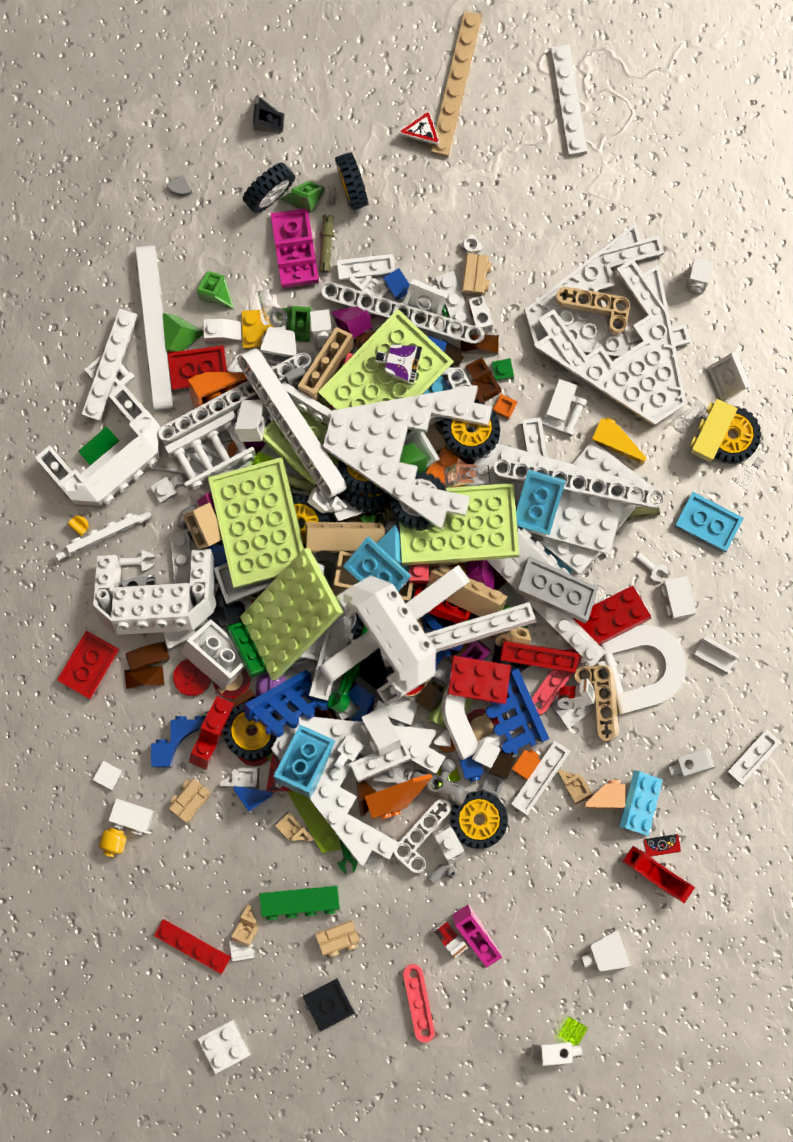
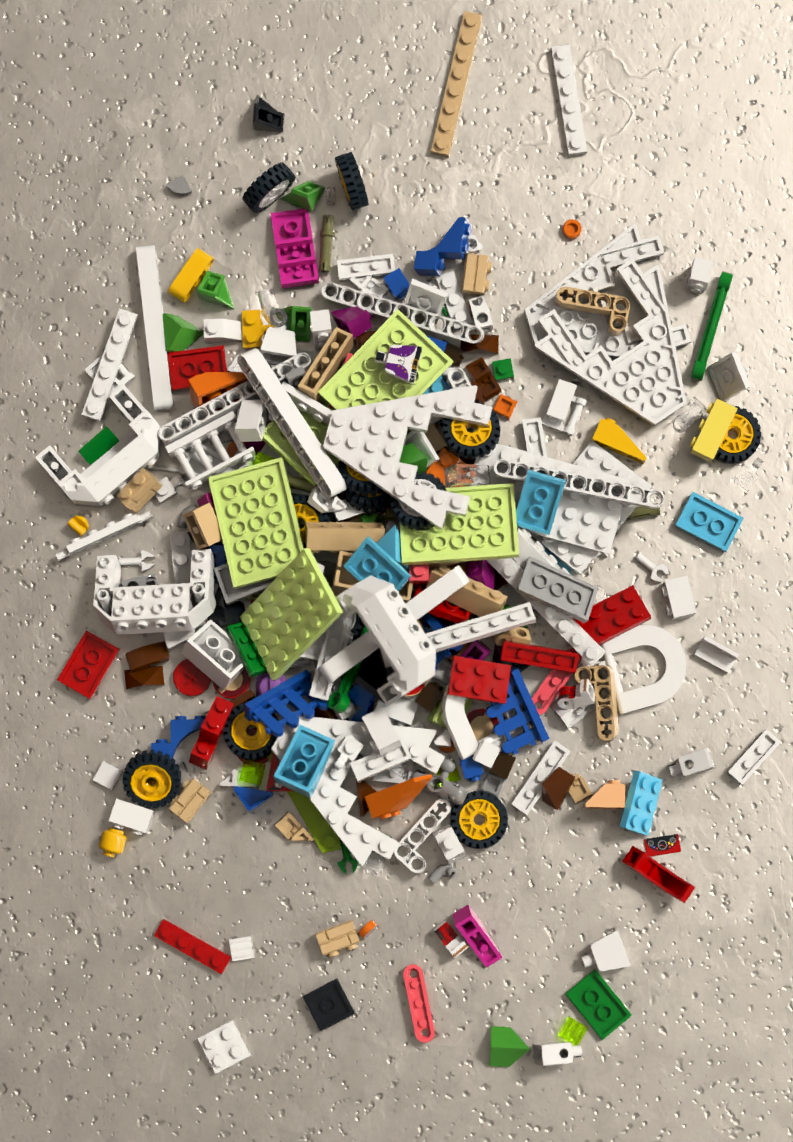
(139, 490): none -> tan brick
(155, 766): none -> wheel
(191, 275): none -> yellow beam
(246, 929): tan slope -> none
(252, 772): none -> clear neon green piece
(299, 901): green brick -> none
(368, 929): none -> orange tile
(421, 129): piece -> none
(452, 246): none -> blue arch
(505, 1047): none -> bright green slope
(526, 764): orange brick -> none
(556, 787): none -> reddish brown slope
(571, 229): none -> orange tile
(598, 1004): none -> green tile
(711, 326): none -> green piece

